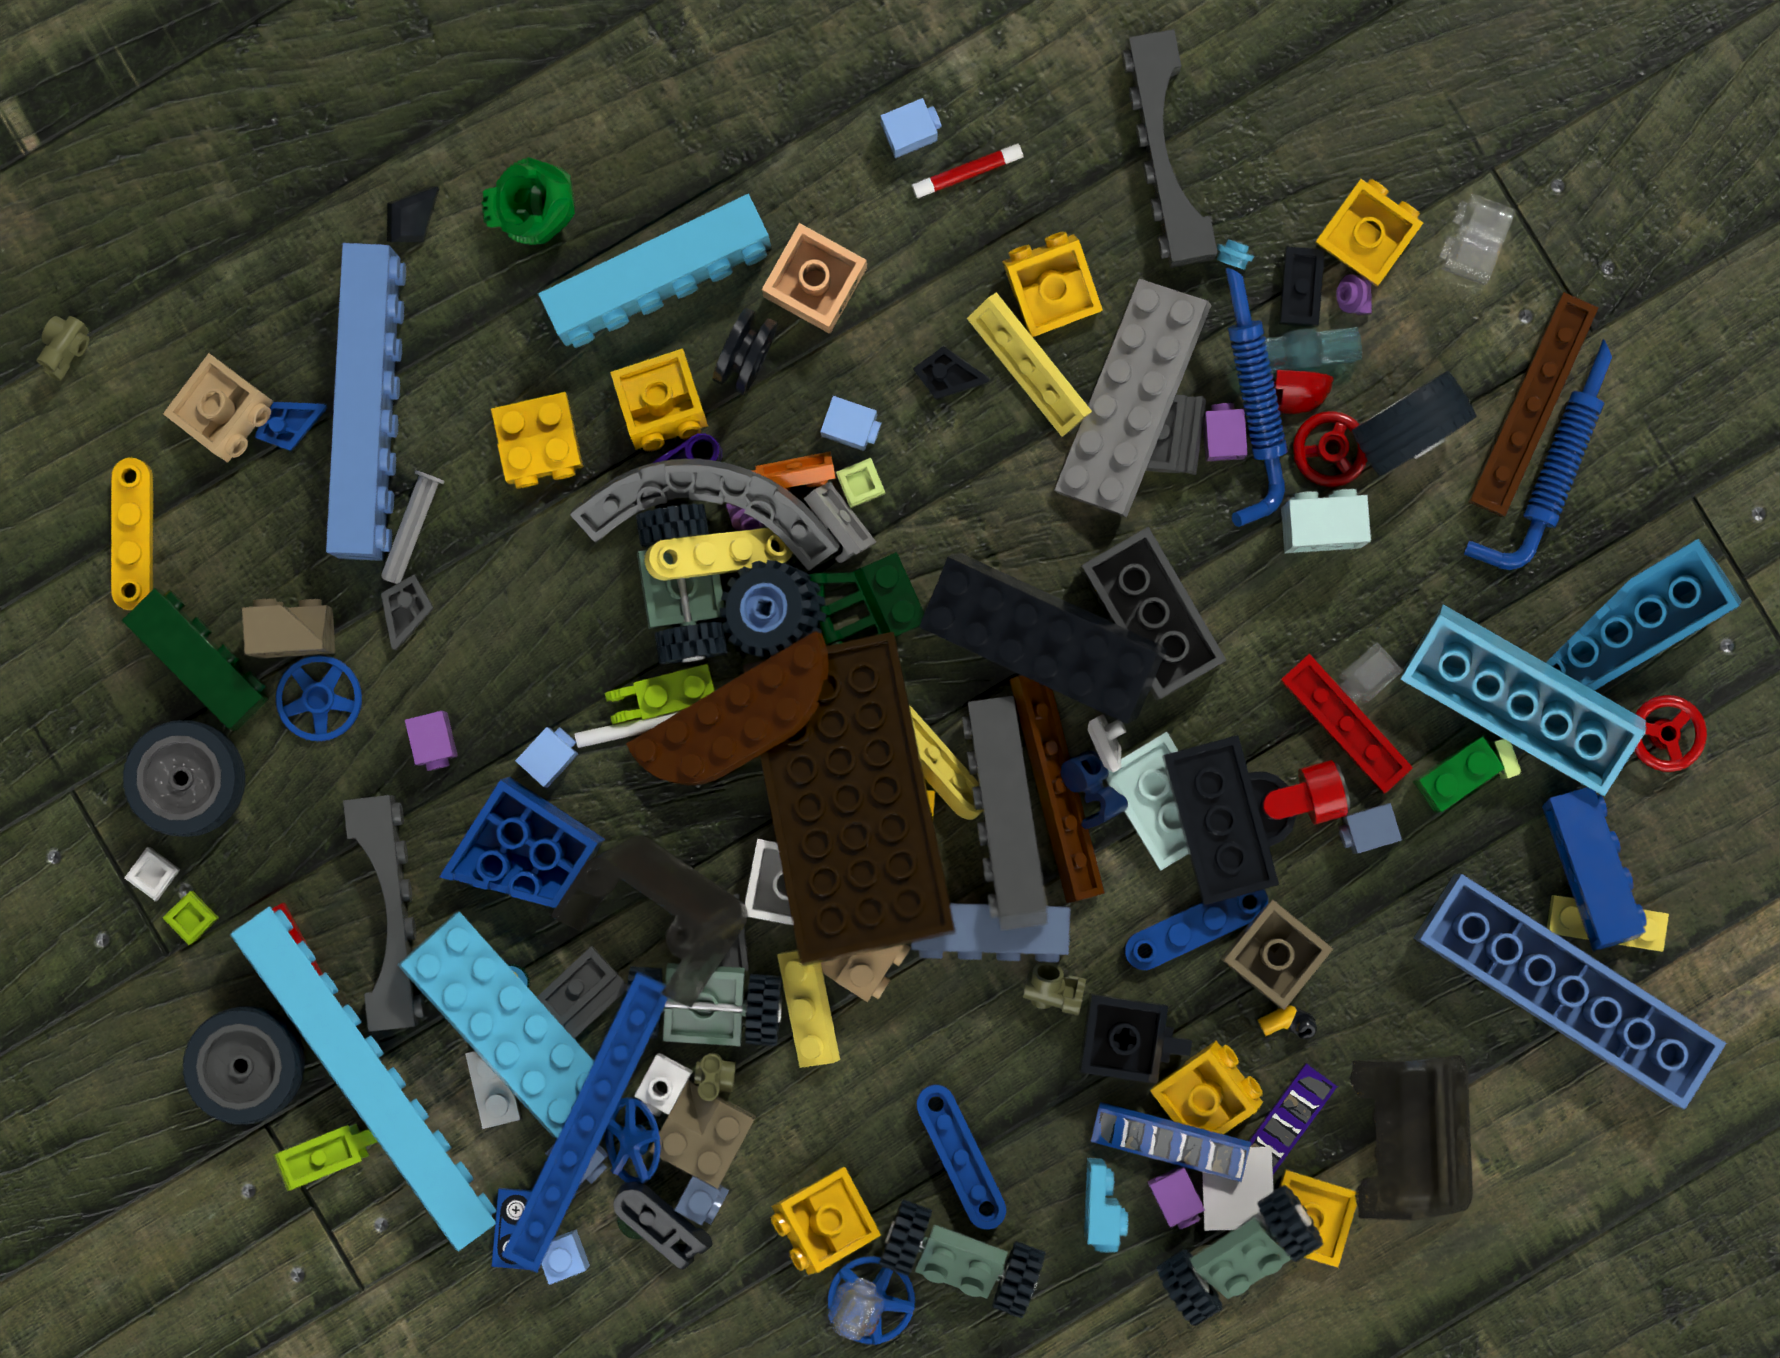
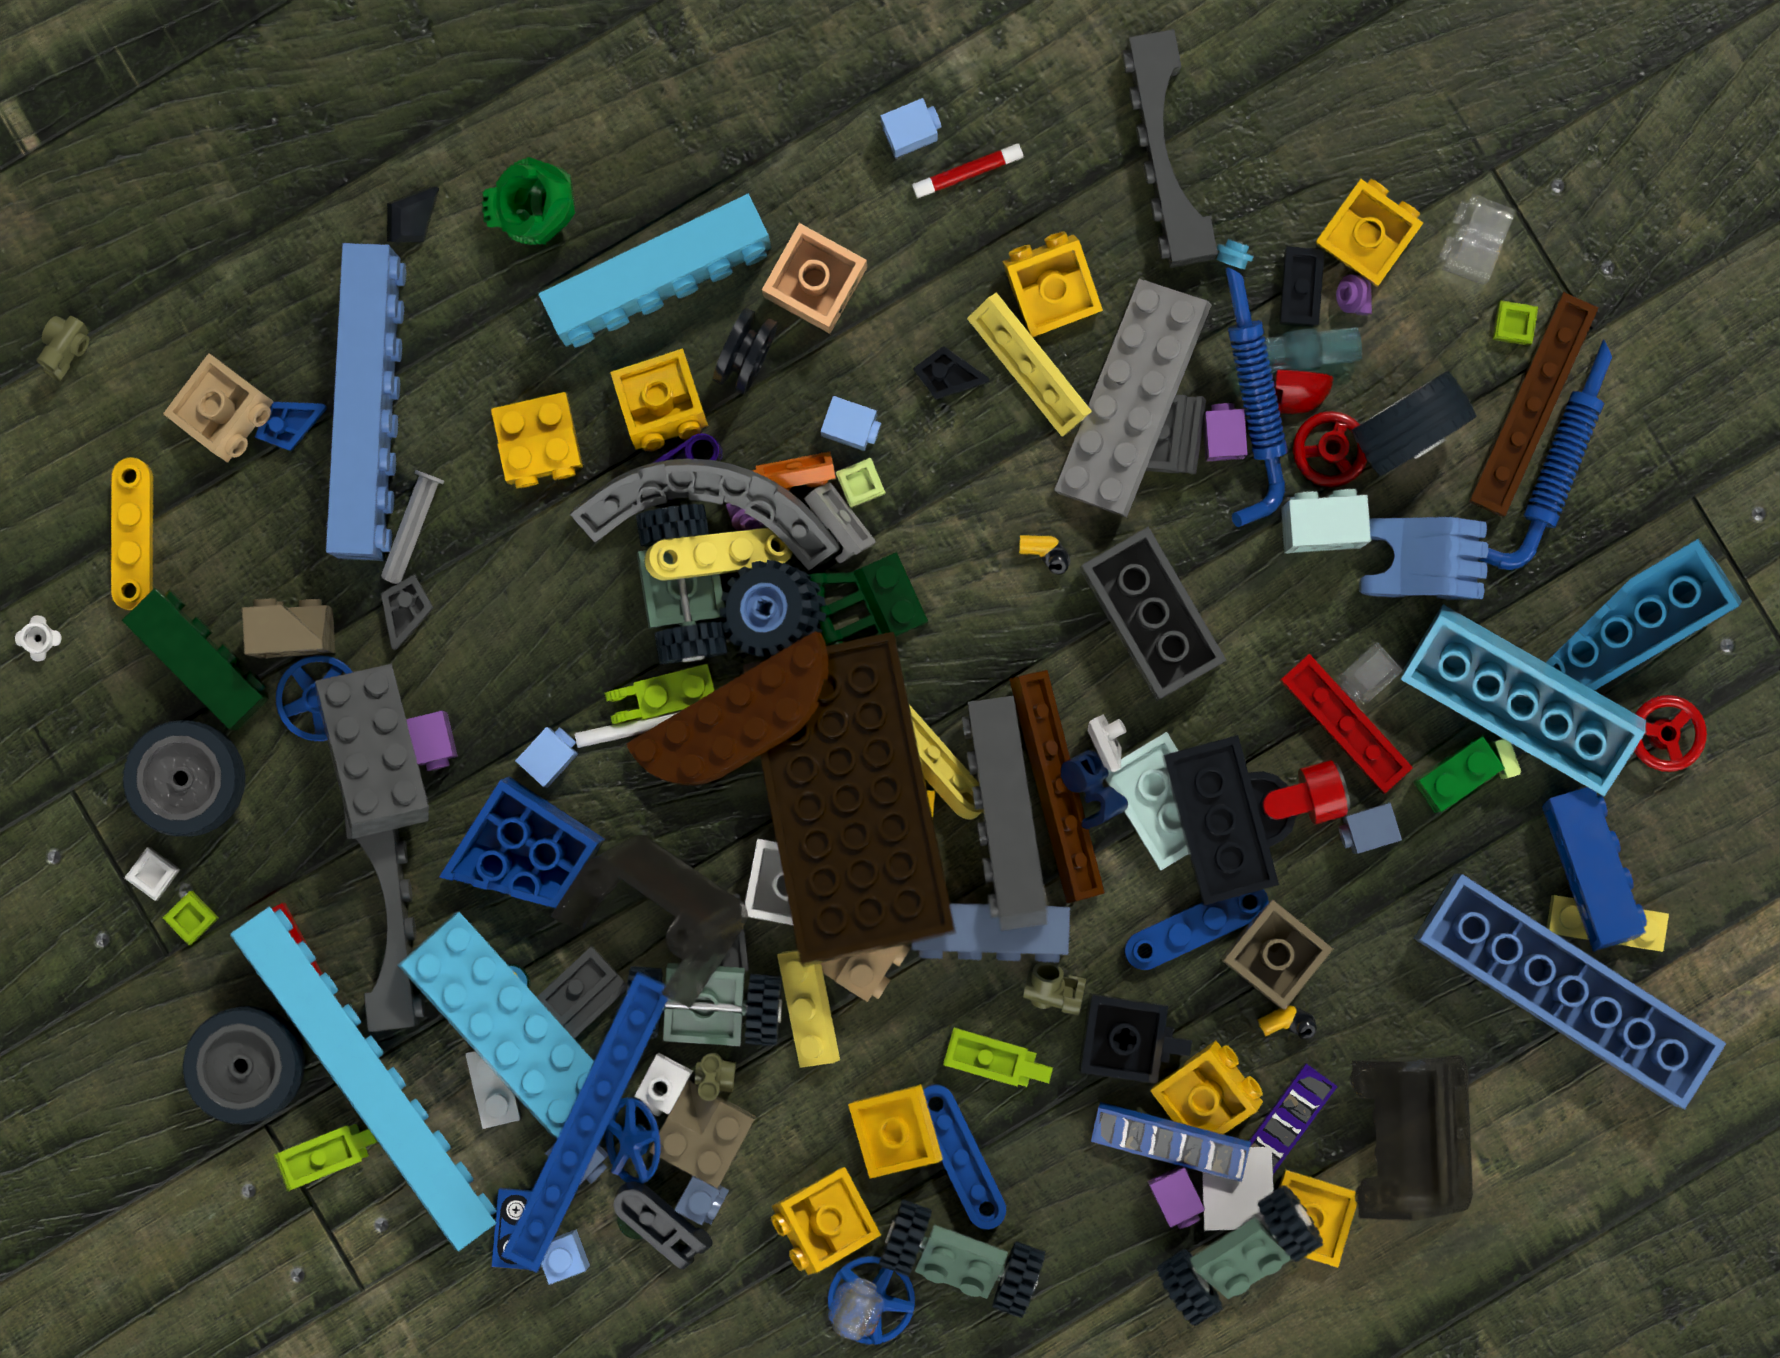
(27, 636): none -> white plate
(372, 751): none -> dark grey brick
(895, 1131): none -> yellow plate
(994, 1059): none -> lime hinge
(1043, 637): black brick -> none
(1048, 549): none -> arm
(1103, 1216): medium azure plate -> none
(1430, 558): none -> medium blue piece
(1515, 323): none -> lime tile

